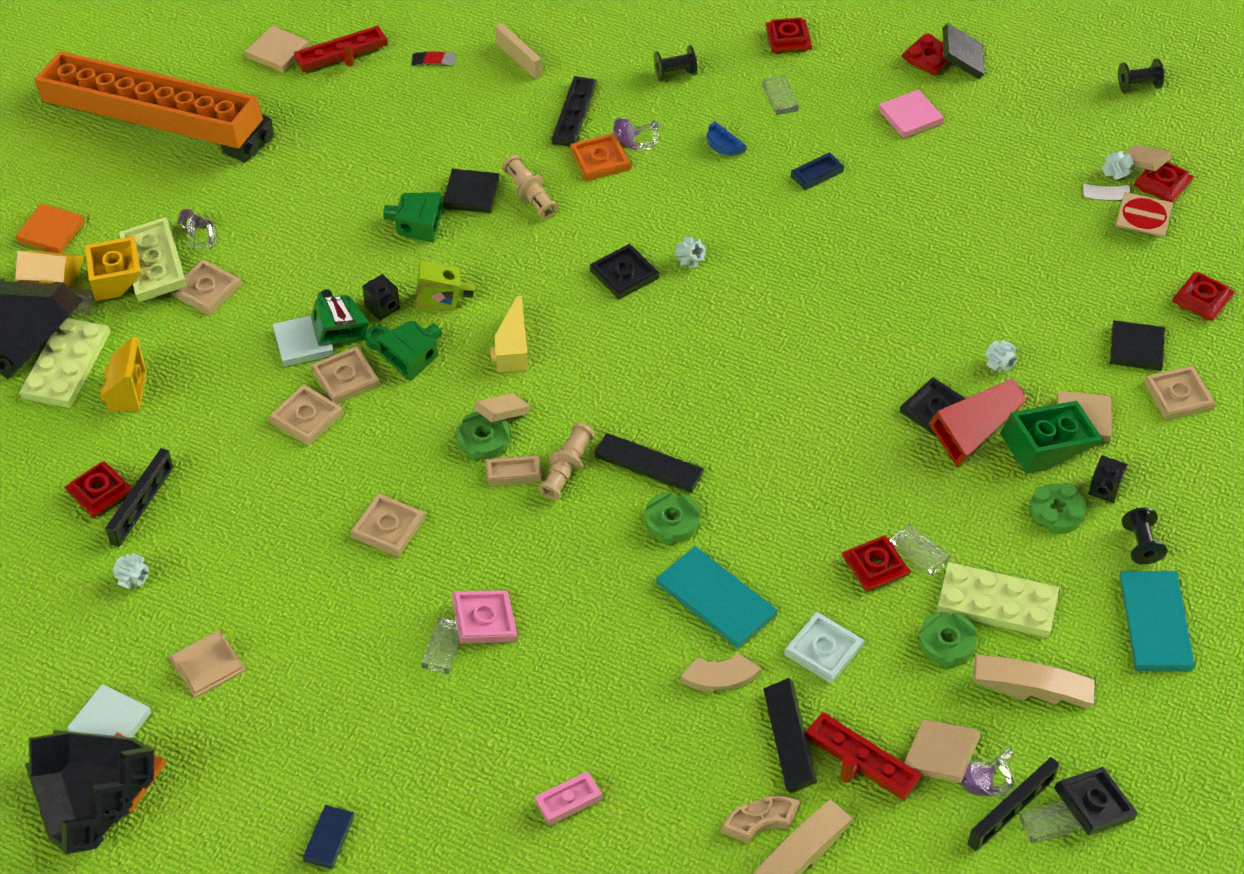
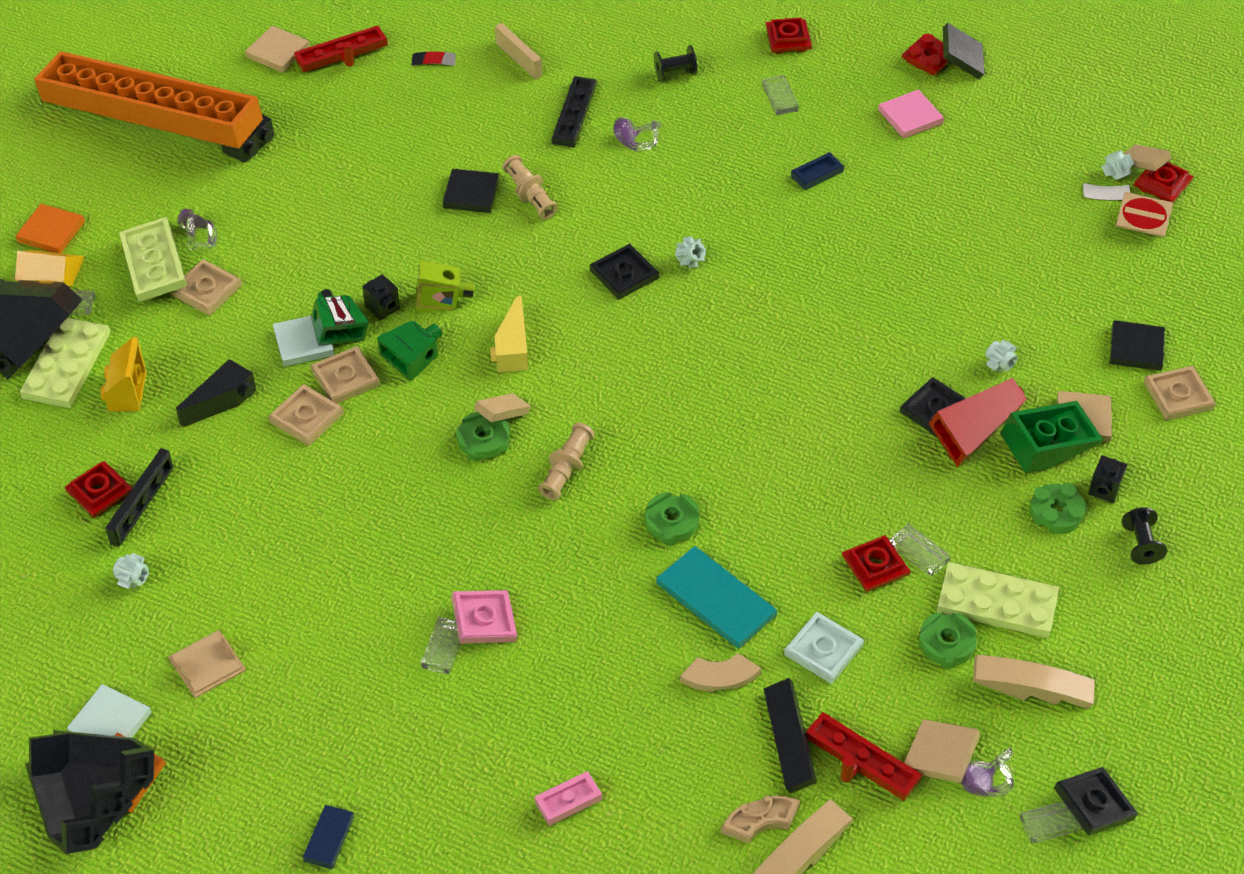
(112, 267): yellow slope -> none
(219, 393): none -> black slope
(372, 334): green tile -> none
(388, 525): tan tile -> none
(416, 215): green torso -> none
(513, 470): tan tile -> none
(600, 157): orange tile -> none
(649, 462): black tile -> none
(723, 141): blue plate -> none
(1013, 804): black tile -> none
(1154, 73): black piece -> none
(1156, 621): teal tile -> none
(1208, 305): red piece -> none

